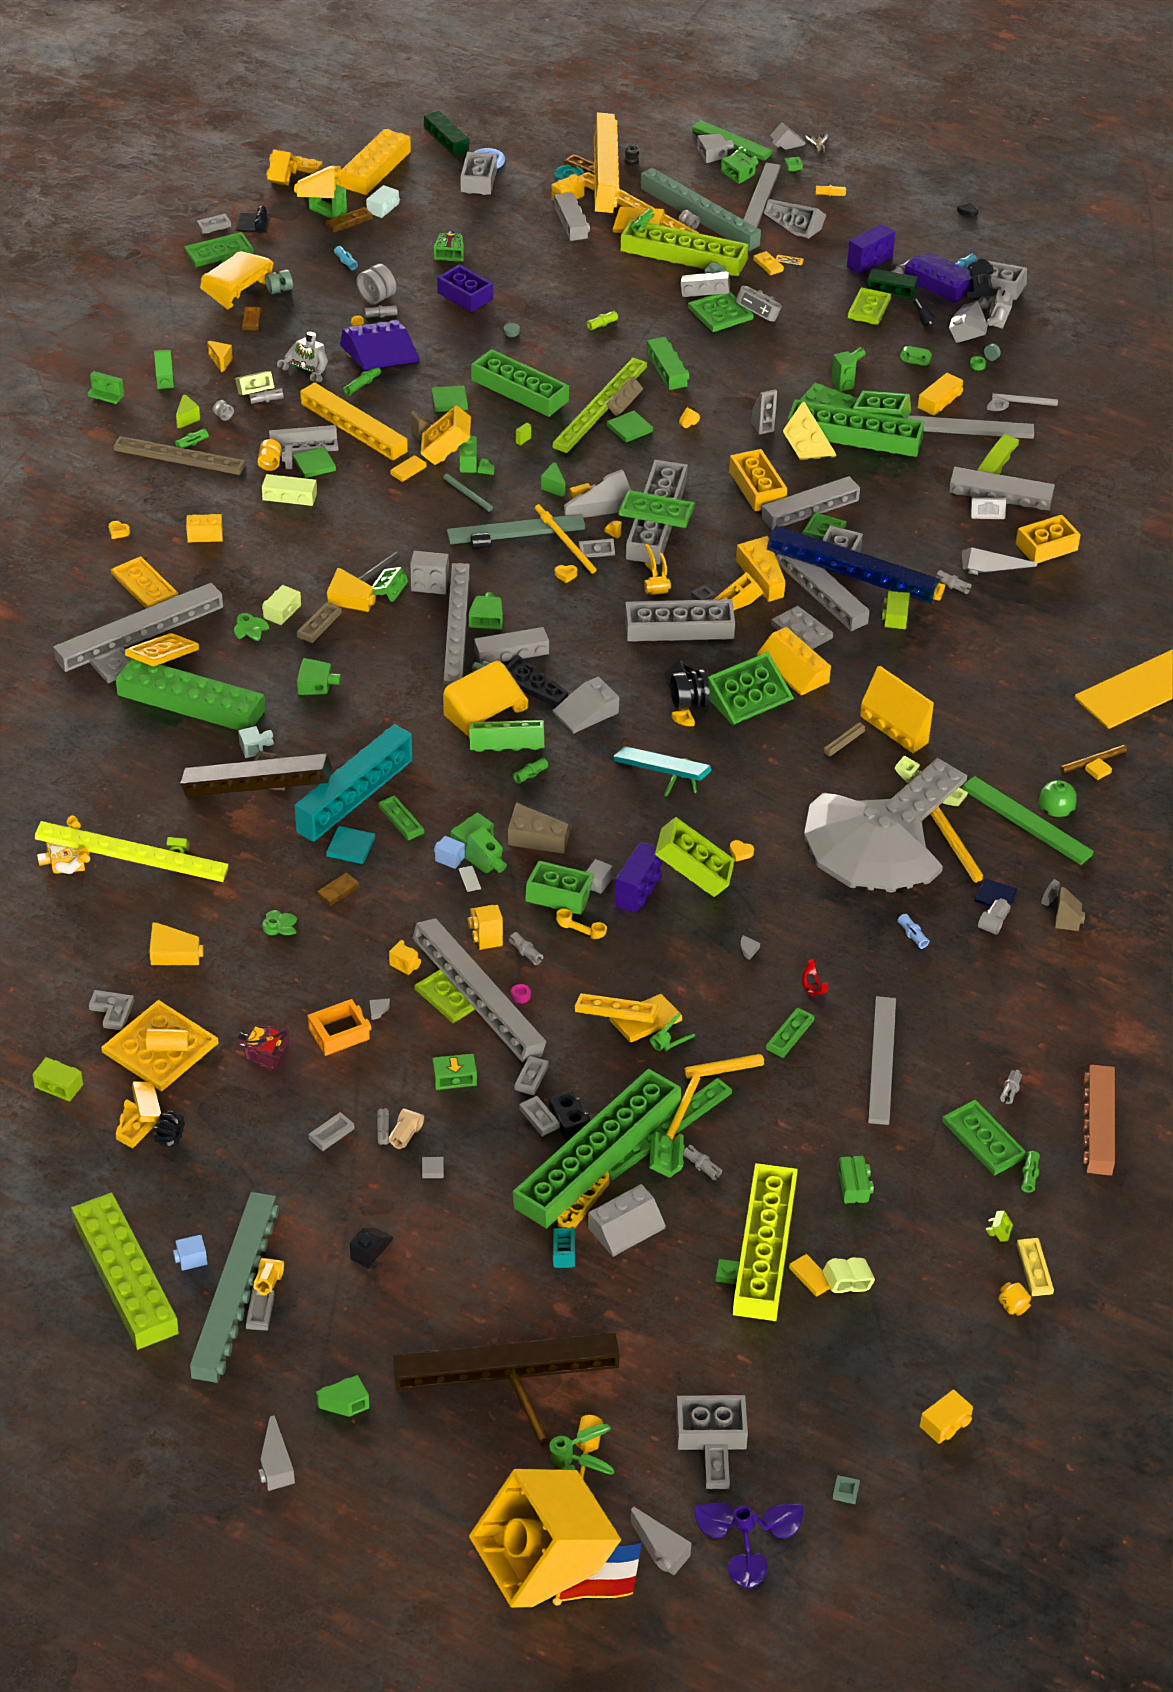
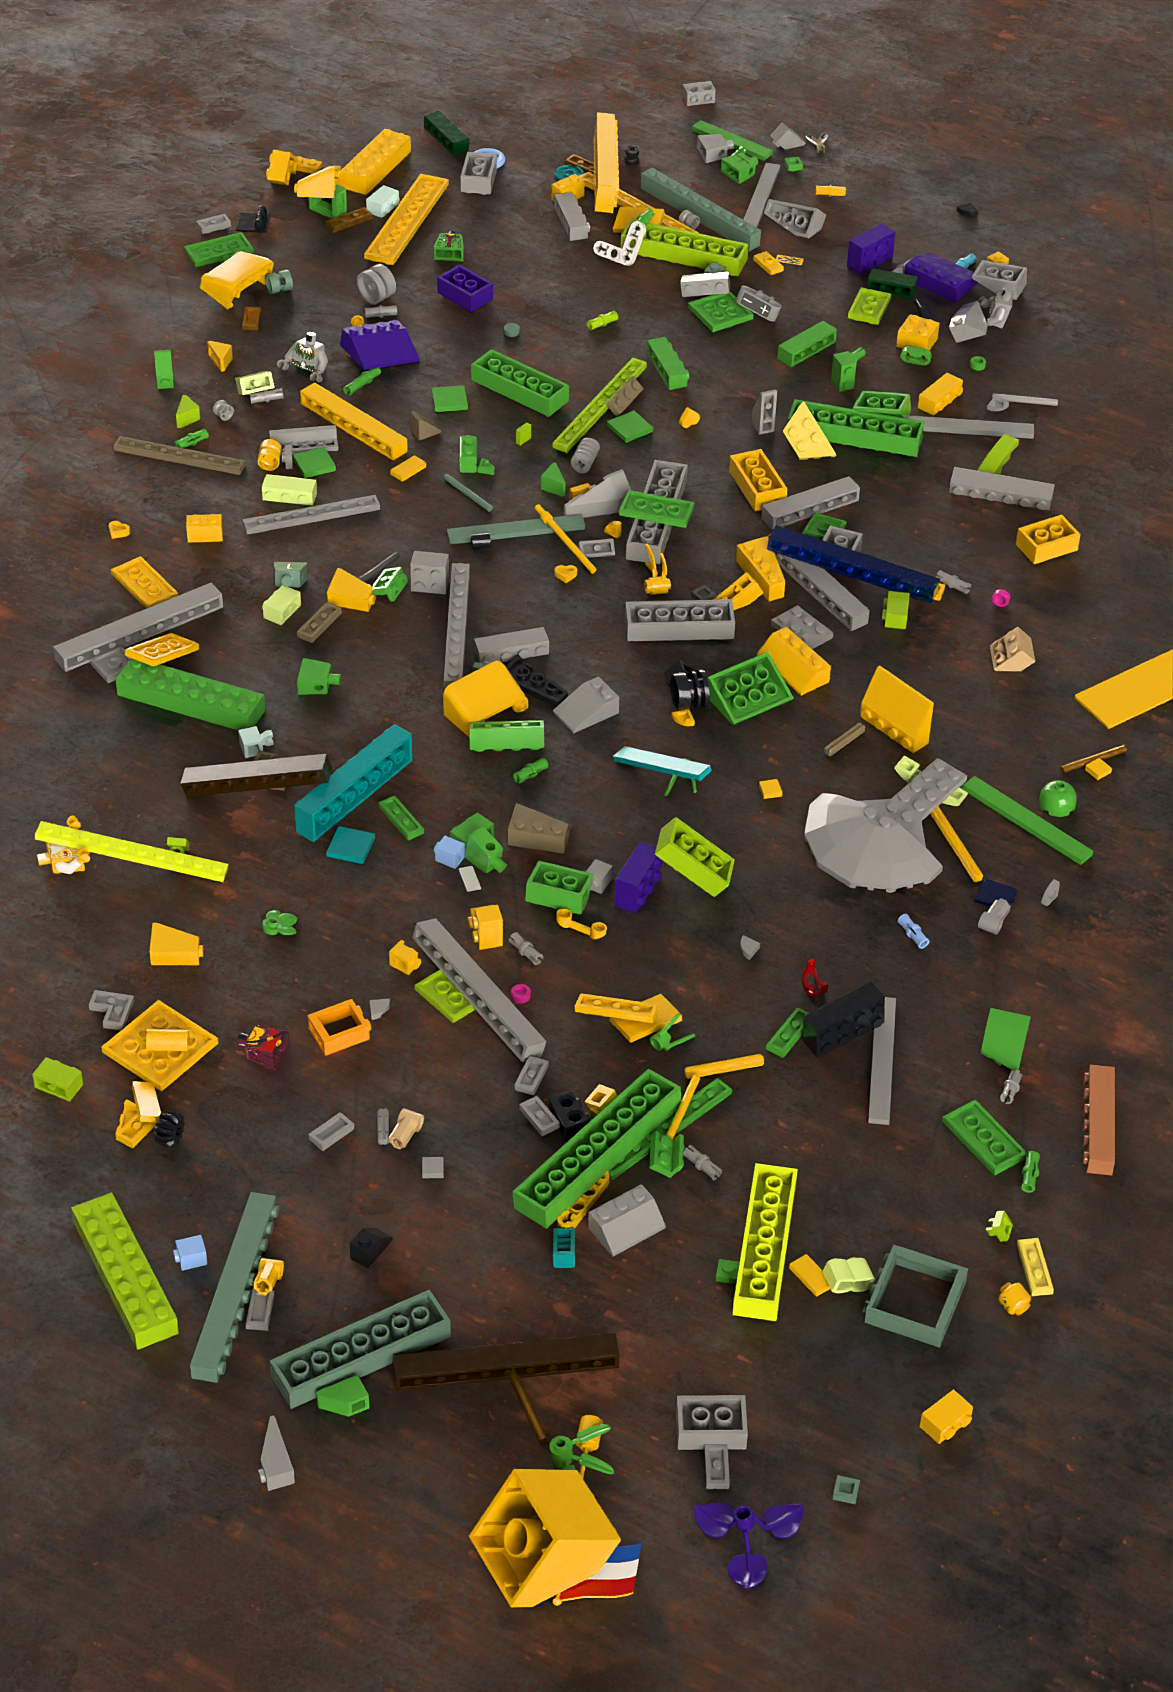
(106, 387): bright green bracket -> none
(251, 627): bright green plate -> none
(290, 573): none -> sand green torso
(311, 514): none -> light grey tile
(338, 889): pearl gold tile -> none
(345, 257): medium azure pin -> none
(360, 1347): none -> sand green brick
(406, 219): none -> yellow plate
(446, 435): yellow brick -> none
(454, 1071): bright green brick -> none
(486, 612): bright green torso -> none
(585, 455): none -> light grey piece
(599, 1099): none -> yellow brick
(622, 252): none -> white beam
(664, 1545): light grey slope -> none
(698, 93): none -> light grey brick
(740, 850): yellow tile -> none
(770, 789): none -> yellow tile
(807, 343): none -> bright green brick
(828, 396): bright green plate -> none
(844, 1019): none -> black brick
(854, 1179): bright green brick -> none
(918, 333): none -> yellow brick
(926, 1265): none -> sand green window
(983, 561): wedge -> none
(985, 289): black tile -> none
(988, 508): slope -> none
(992, 352): sand green tile -> none
(998, 257): none -> yellow plate
(1001, 598): none -> dark pink tile
(1005, 1037): none -> bright green slope
(1012, 651): none -> tan slope
(1069, 911): dark tan slope -> none

